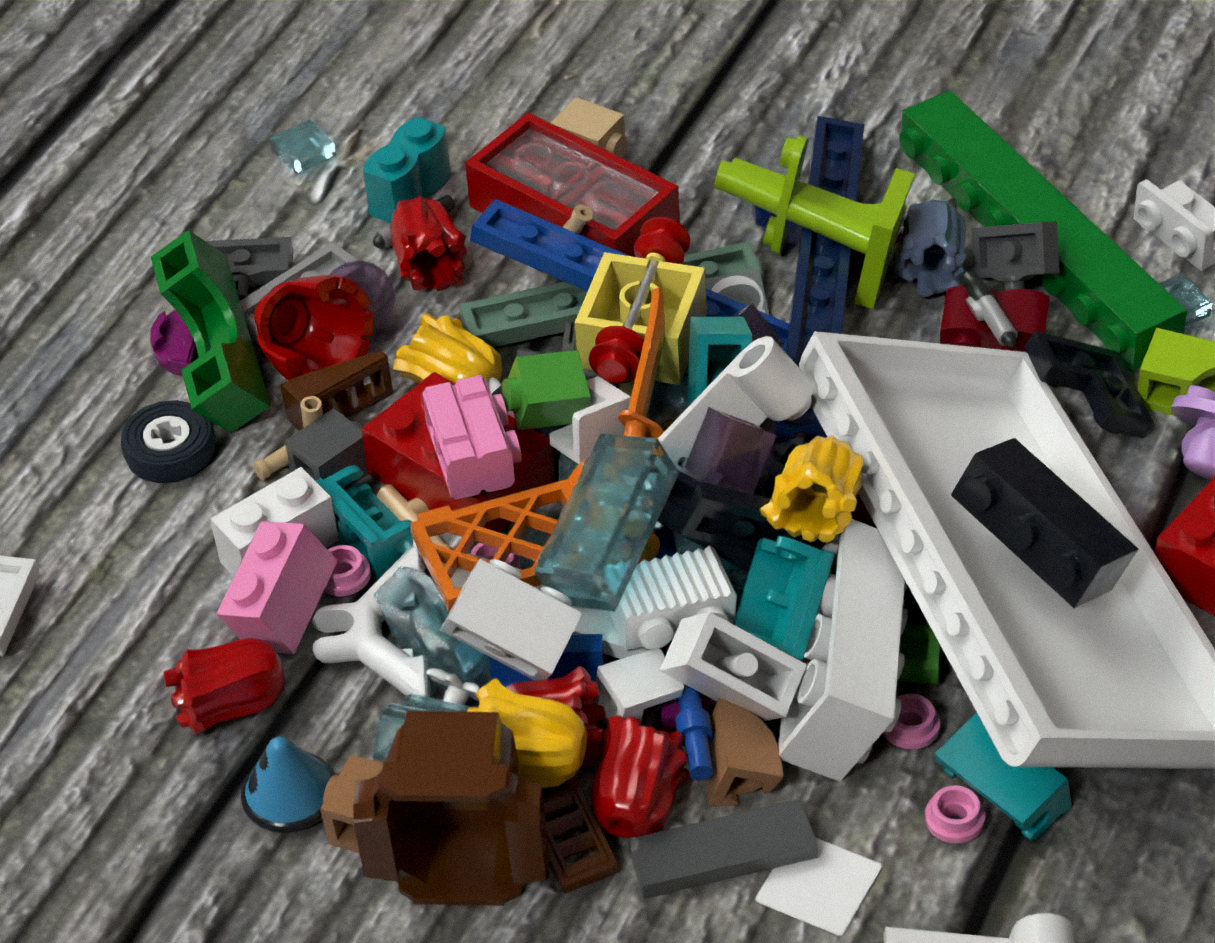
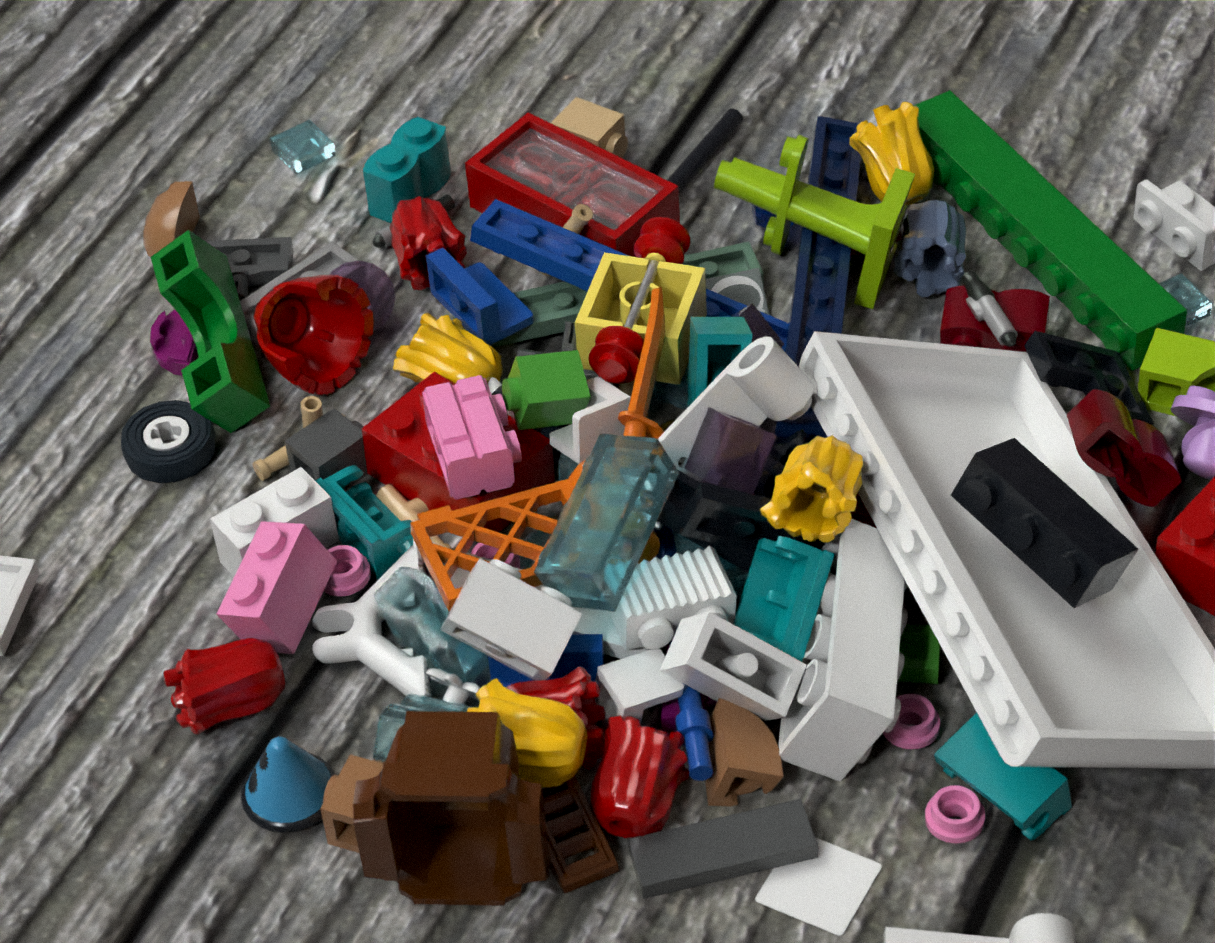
(170, 216): none -> medium nougat brick
(330, 387): reddish brown slope -> none
(476, 298): none -> blue panel
(706, 149): none -> black bar
(894, 145): none -> yellow piece
(1015, 252): dark grey plate -> none
(1123, 448): none -> dark red brick

